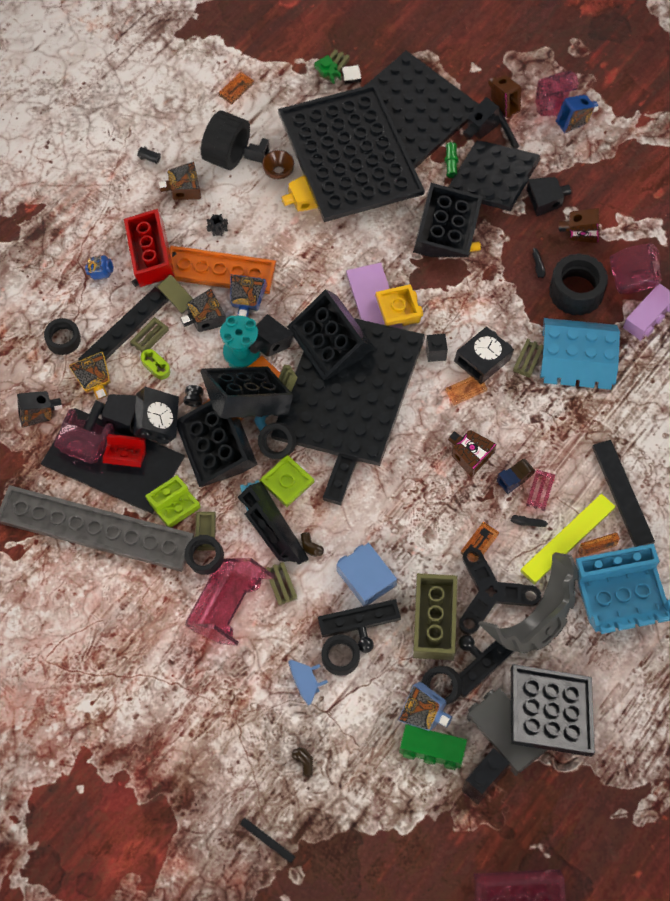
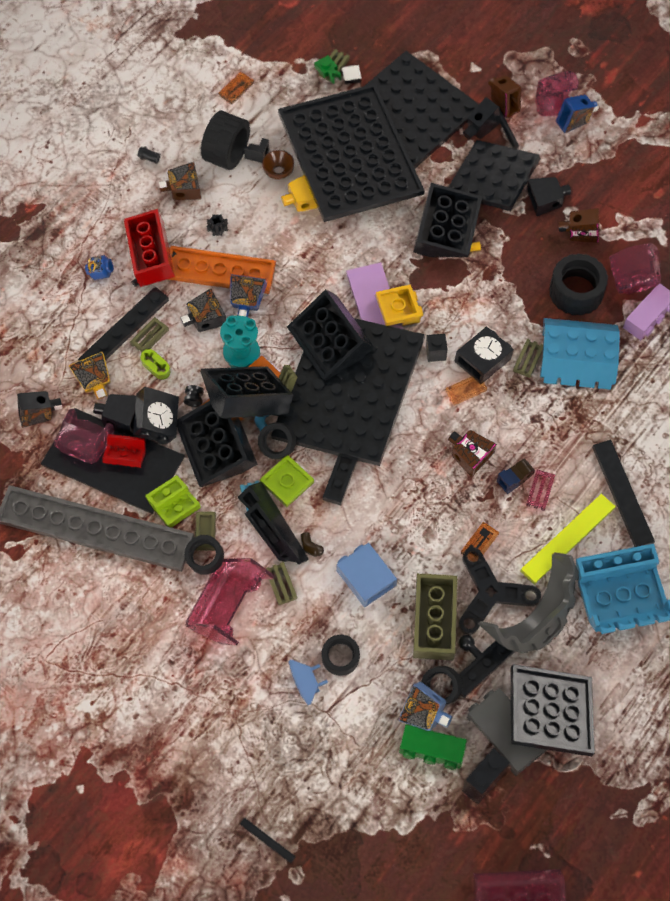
(56, 325): black tyre -> none
(93, 416): black piece -> none
(175, 293): olive tile -> none
(271, 337): black torso -> none
(306, 759): dark brown arm -> none
(359, 619): black plate -> none
(451, 159): green pin -> none
(522, 520): black piece -> none
(539, 268): black piece -> none
(598, 544): clear orange tile -> none

